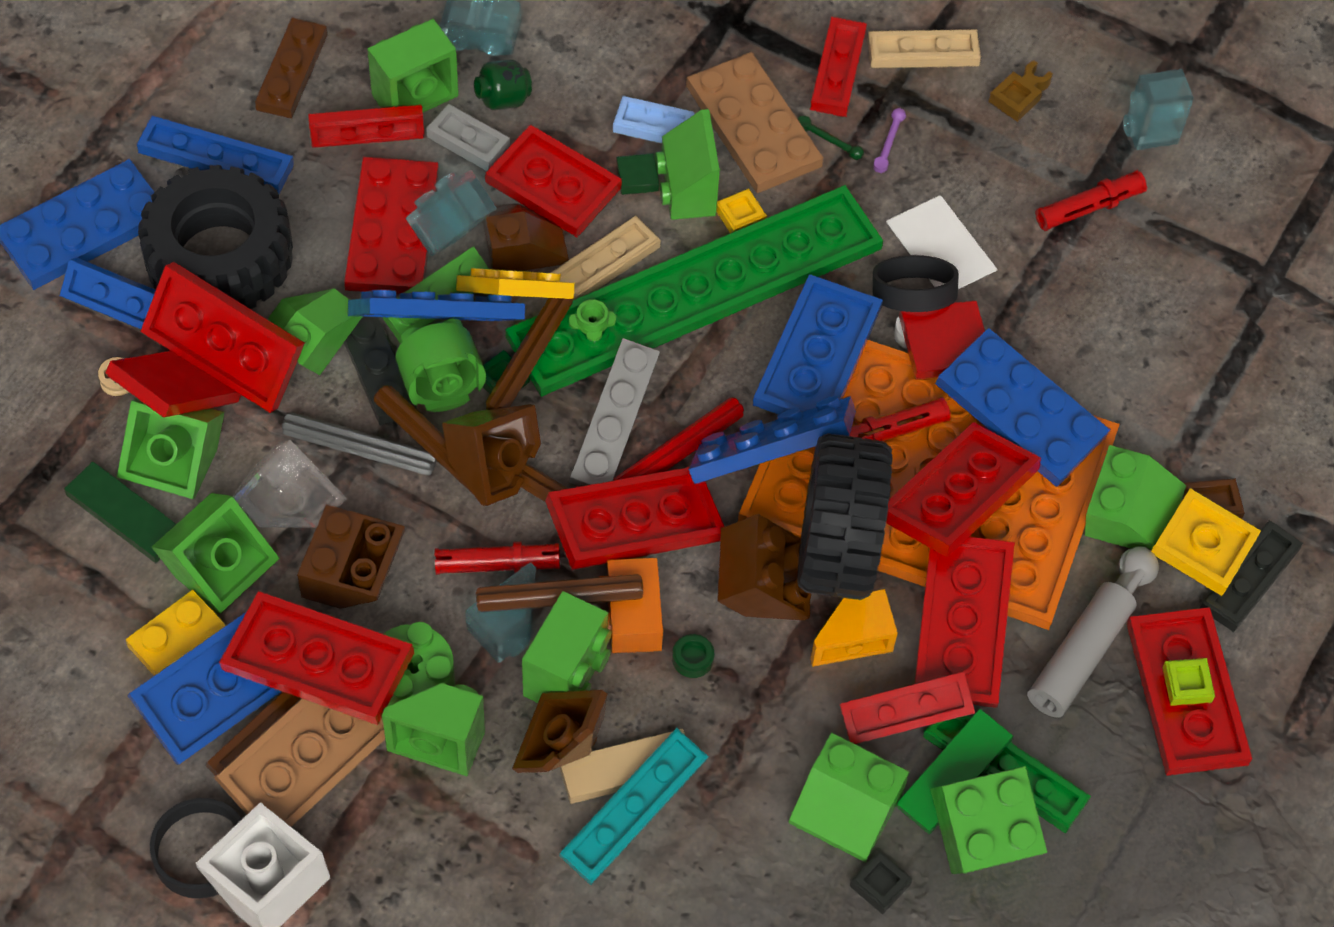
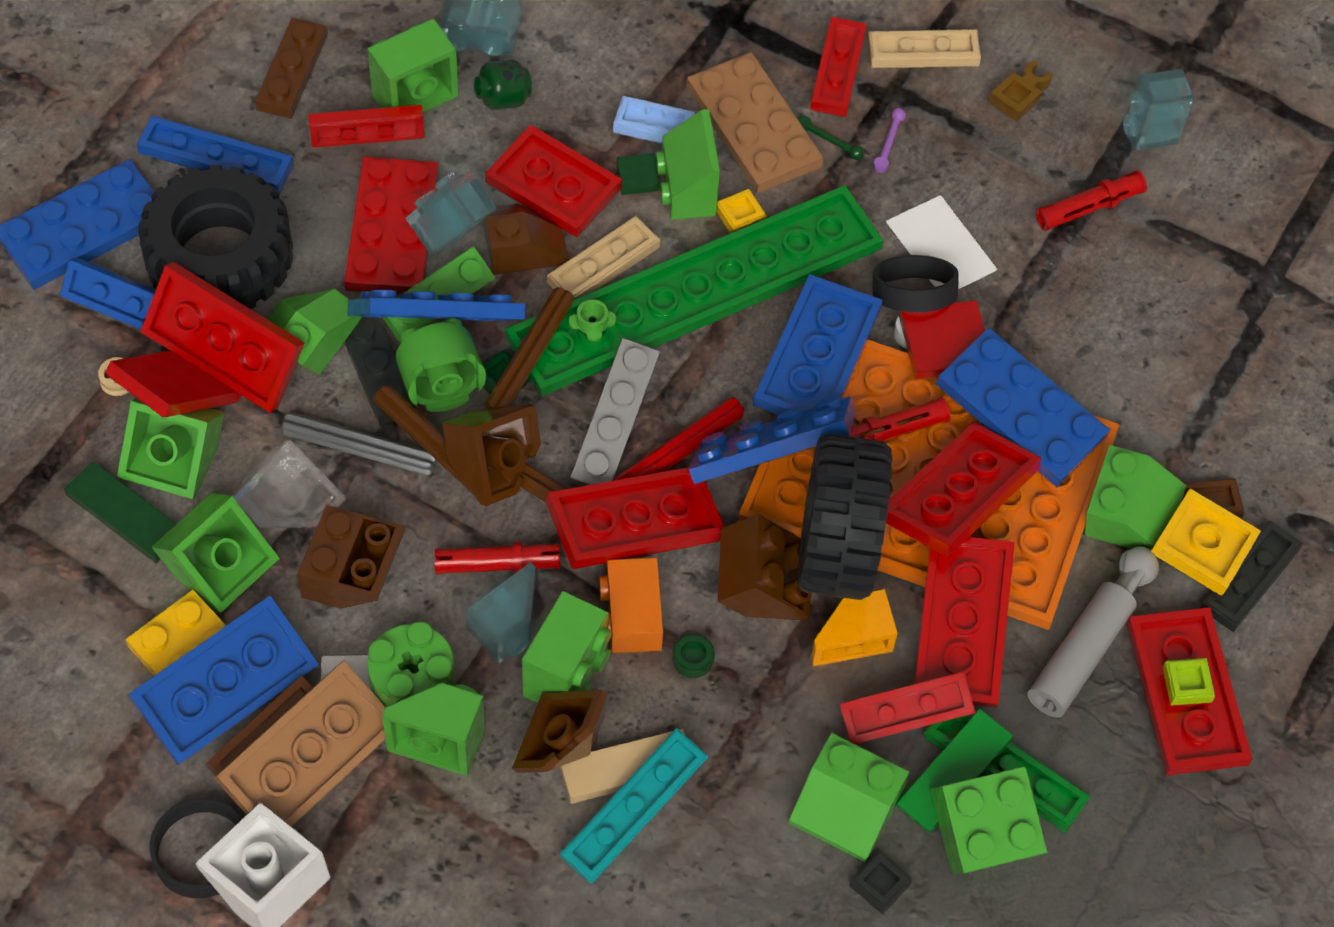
(317, 657): red plate -> none
(468, 137): light grey plate -> none
(515, 283): yellow plate -> none
(547, 593): reddish brown axle -> none

